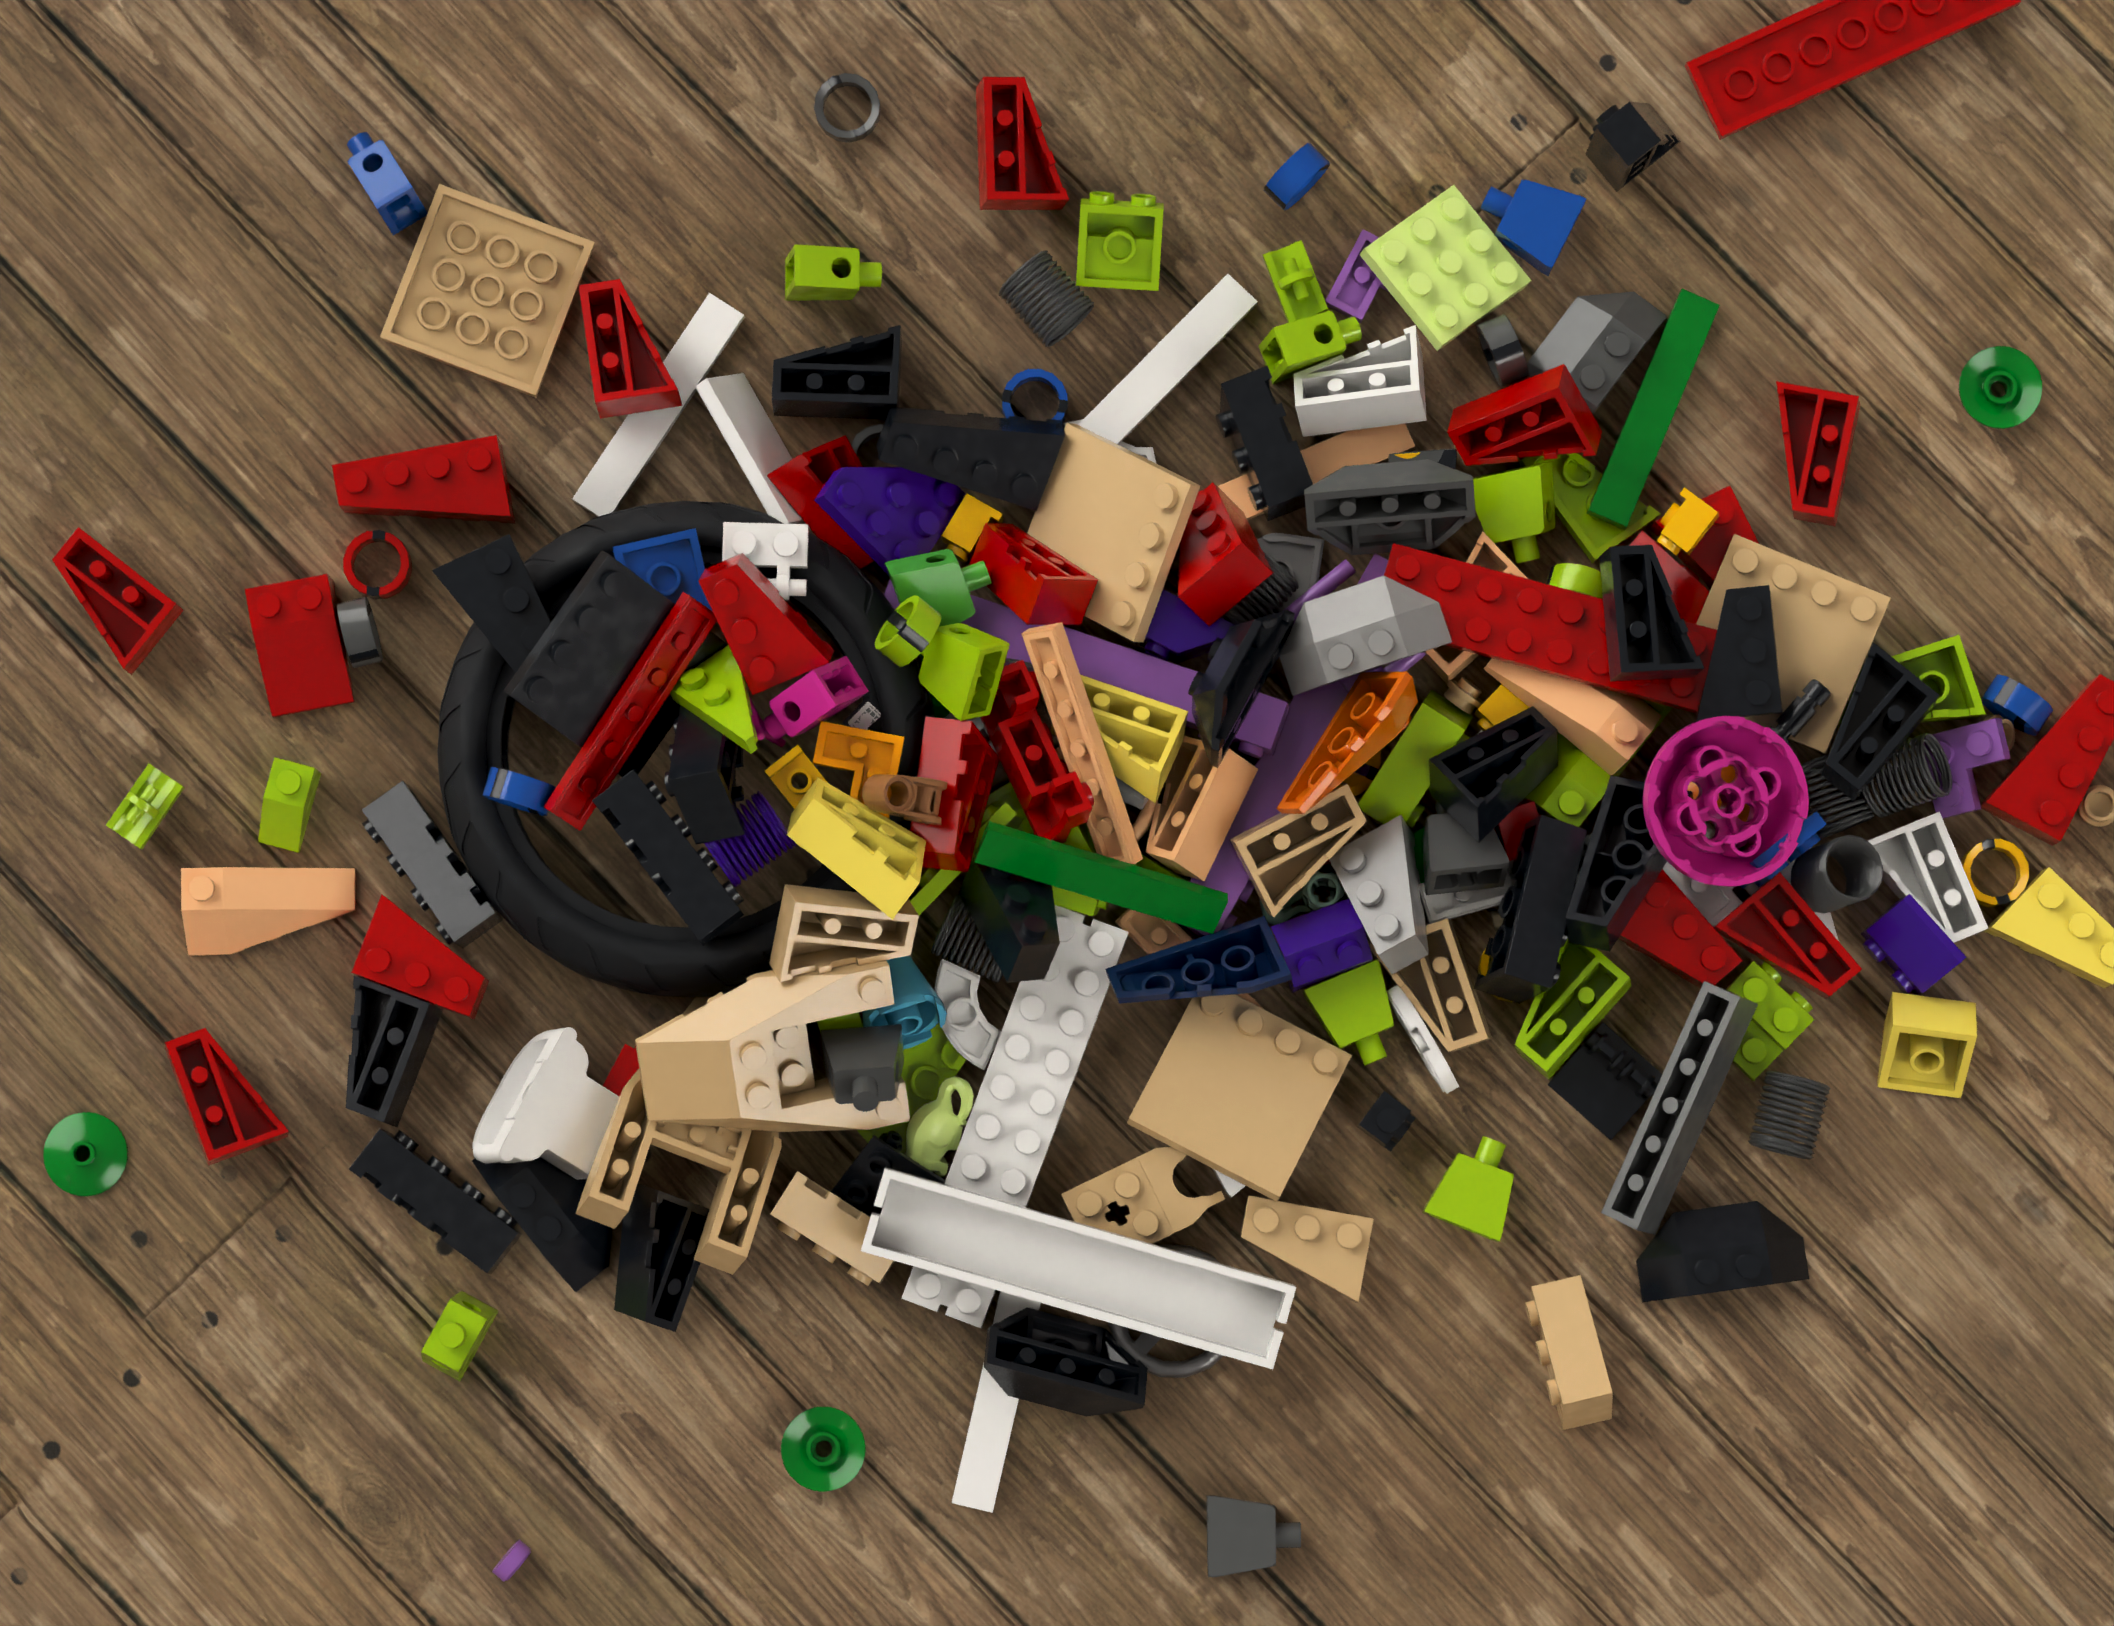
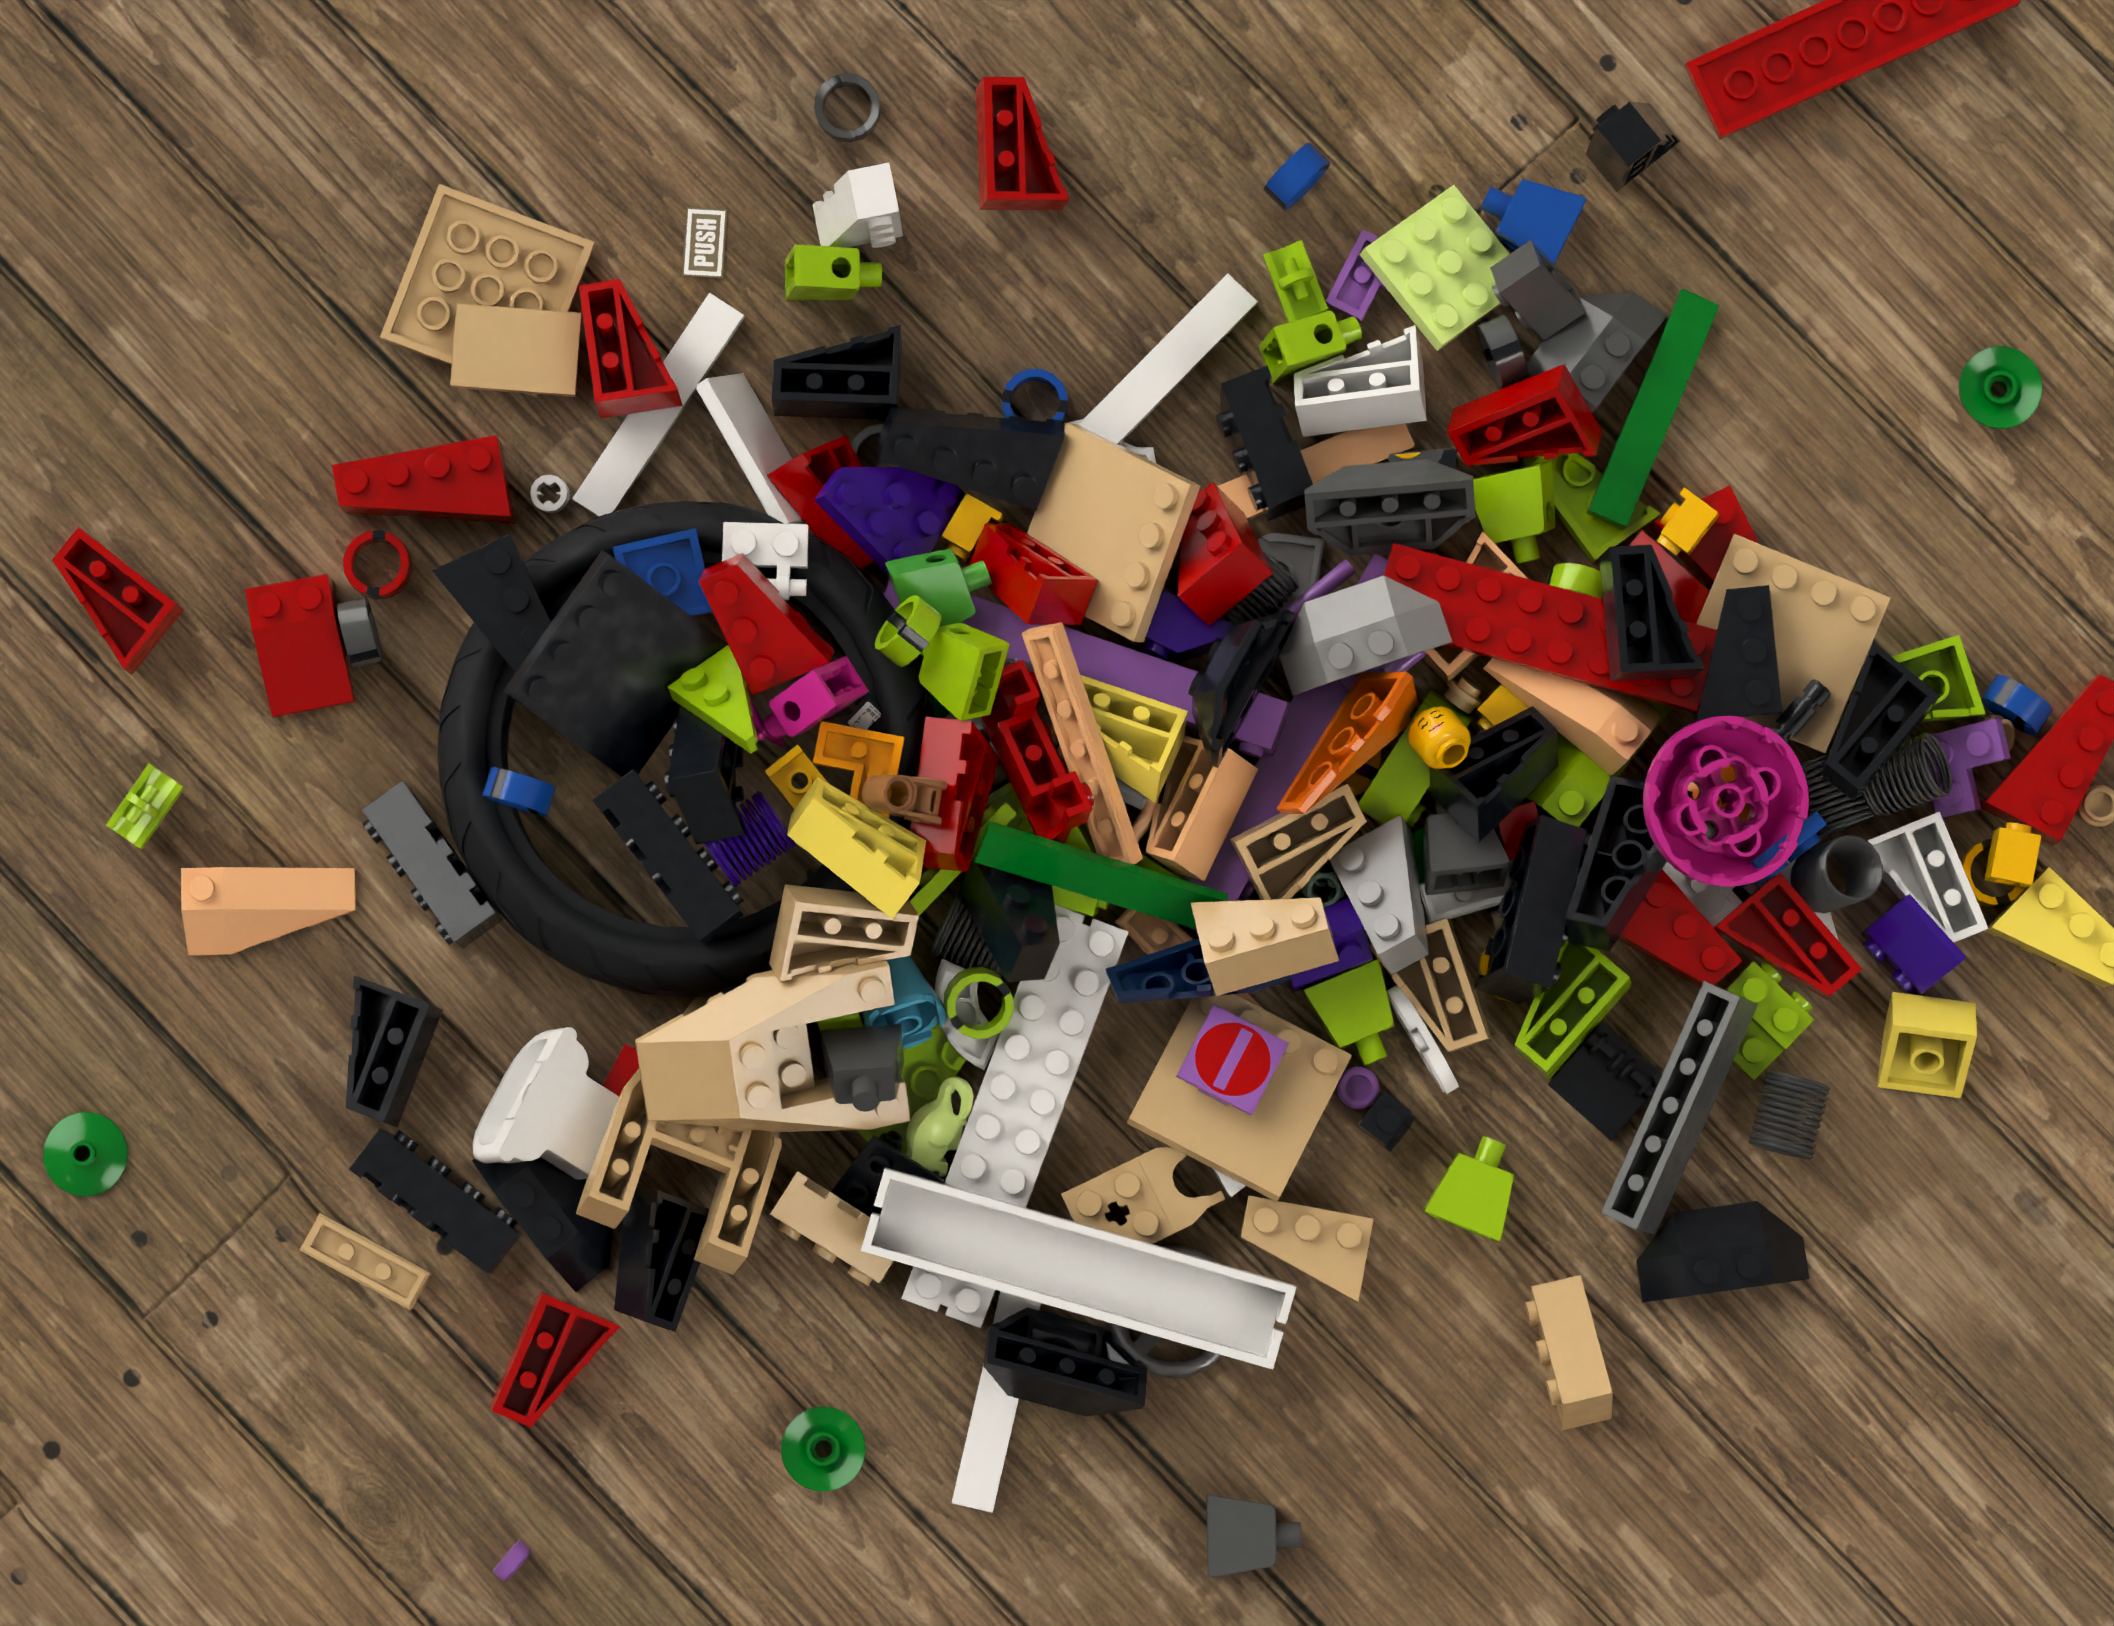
(219, 1099): red wedge -> none
(287, 804): lime slope -> none
(365, 1261): none -> tan tile
(384, 182): blue torso -> none
(416, 963): red wedge -> none
(458, 1334): lime torso -> none
(515, 350): none -> tan tile
(548, 1356): none -> red wedge
(551, 481): none -> white bush
(631, 711): red tile -> none
(704, 242): none -> sticker
(860, 210): none -> white wedge
(967, 977): none -> lime piece
(1074, 311): dark grey piece -> none
(1119, 242): lime plate -> none
(1232, 1060): none -> piece
(1262, 940): none -> tan wedge
(1358, 1088): none -> medium lavender tile
(1439, 738): none -> yellow head
(1536, 291): none -> dark grey brick
(1818, 447): red wedge -> none
(2013, 855): none -> yellow brick

